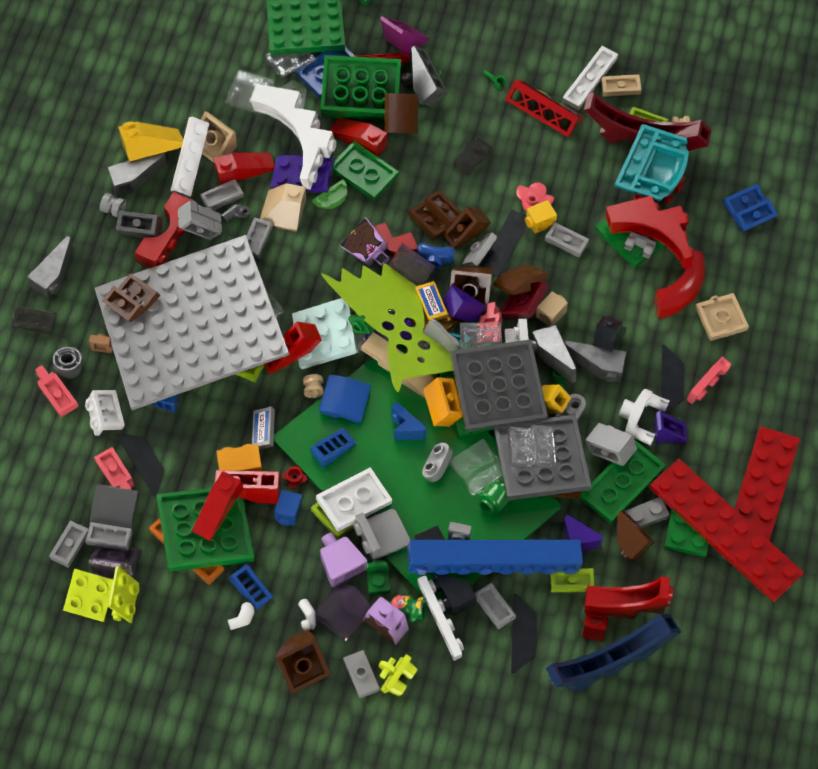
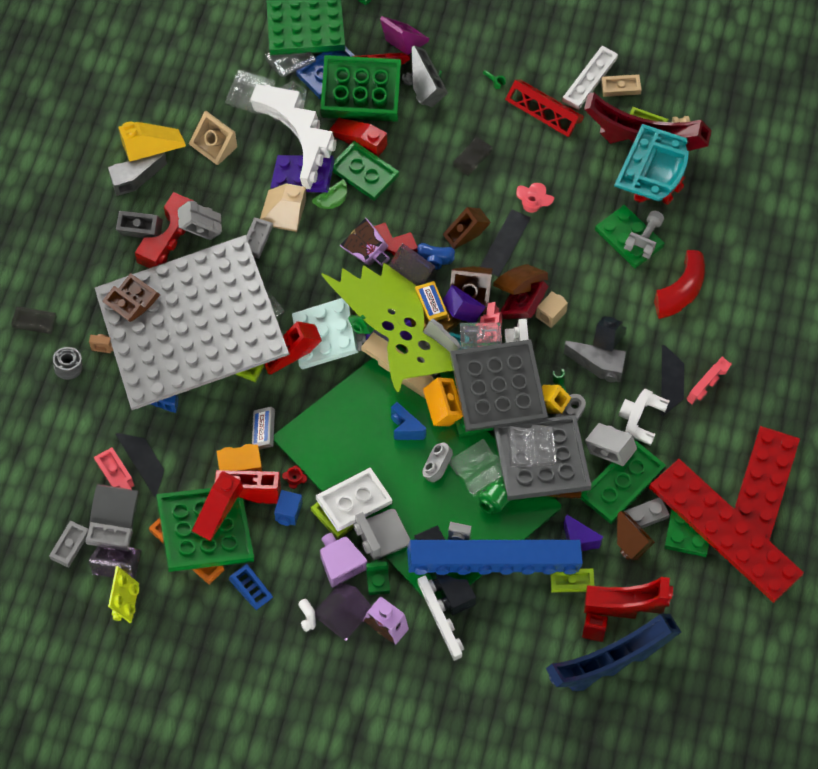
(50, 273): flat silver slope -> none
(56, 392): coral hinge -> none
(88, 595): neon yellow hinge -> none
(104, 411): white bracket -> none
(112, 205): light grey wheel -> none
(189, 157): white plate -> none
(222, 195): light grey tile -> none
(236, 211): dark grey arm -> none
(242, 166): red slope -> none
(244, 618): white arm -> none
(301, 661): reddish brown slope -> none
(313, 386): tan wheel -> none
(324, 460): blue slope -> none
(344, 398): blue slope -> none
(361, 674): light grey plate -> none
(401, 113): reddish brown slope -> none
(402, 667): neon yellow hips -> none
(409, 606): green animal -> none
(434, 214): reddish brown slope -> none
(479, 250): light grey plate -> none
(494, 606): light grey plate -> none
(523, 634): black sticker -> none
(540, 216): yellow brick -> none
(553, 352): slope -> none
(555, 100): black sticker -> none
(567, 240): light grey plate -> none
(645, 218): red arch -> none
(669, 429): dark purple slope -> none
(721, 316): tan plate -> none
(750, 207): blue slope -> none

